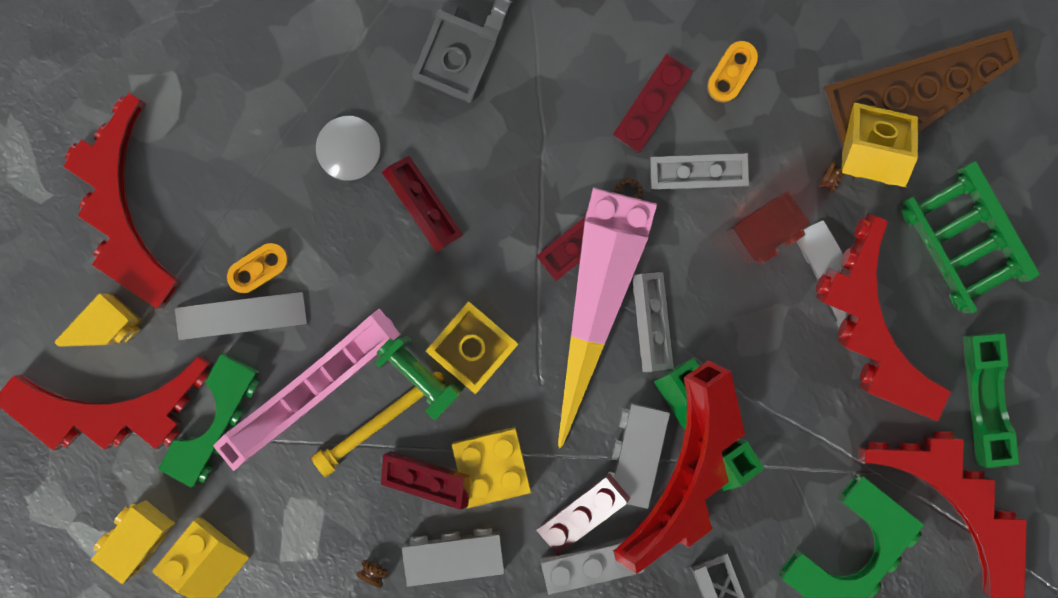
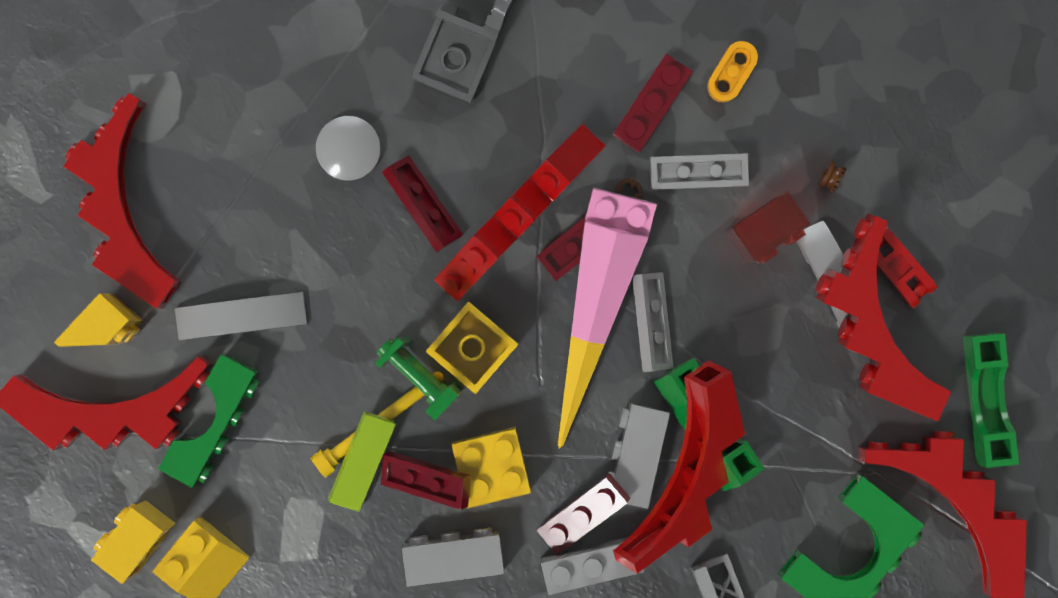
(258, 268): light orange plate -> none
(306, 390): bright pink arch -> none
(361, 461): none -> lime tile
(372, 574): reddish brown bush -> none
(519, 212): none -> red arch
(880, 145): yellow slope -> none
(900, 267): none -> red plate
(925, 84): reddish brown wing -> none
(986, 210): green fence -> none

